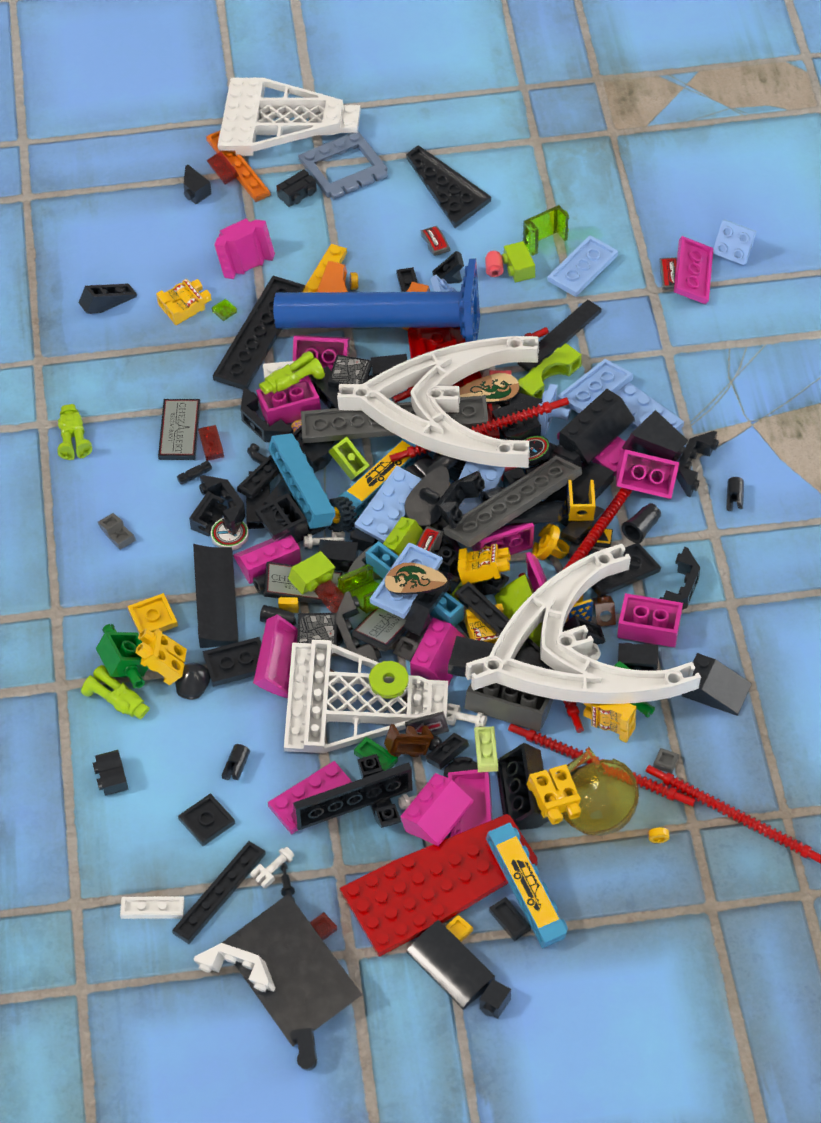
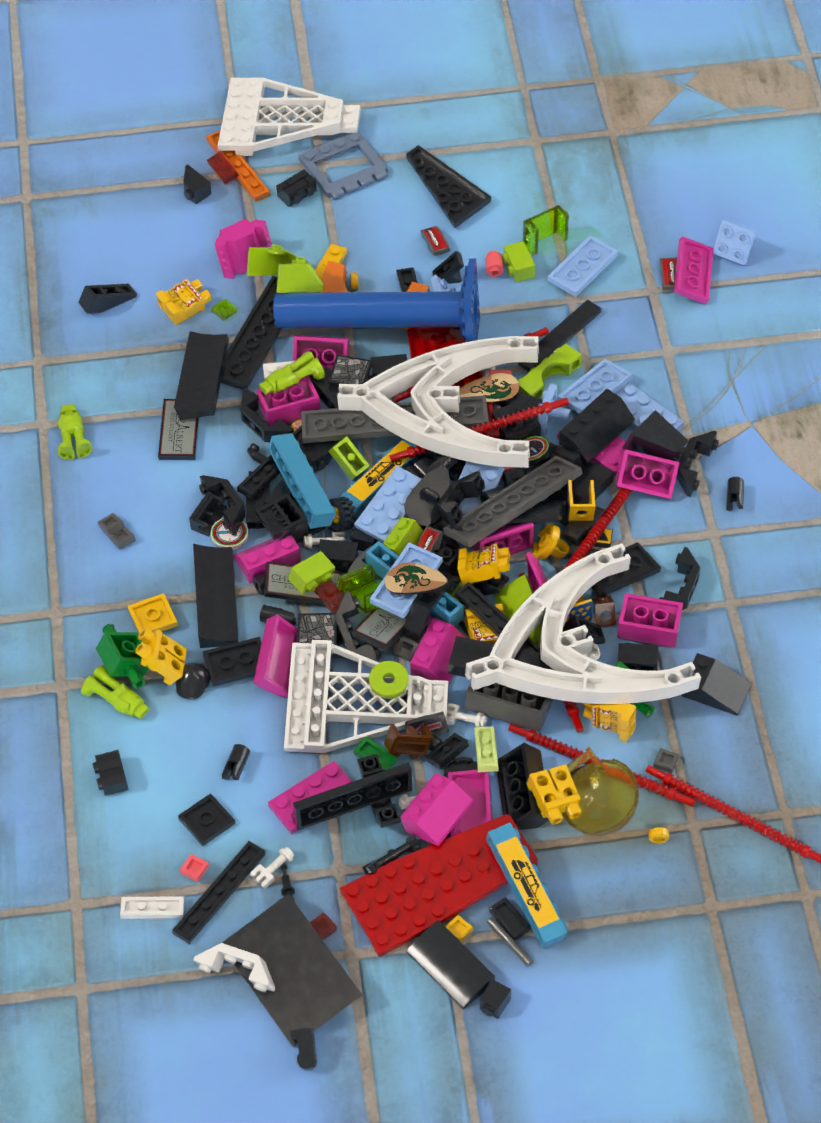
(194, 472): black axle -> none
(194, 868): none -> coral plate
(201, 375): none -> black arch
(211, 442): clear red plate -> none
(289, 604): yellow tile -> none
(293, 271): none -> lime windscreen
(412, 844): none -> black piece
(510, 941): none -> dark grey bar
(640, 524): black plant -> none

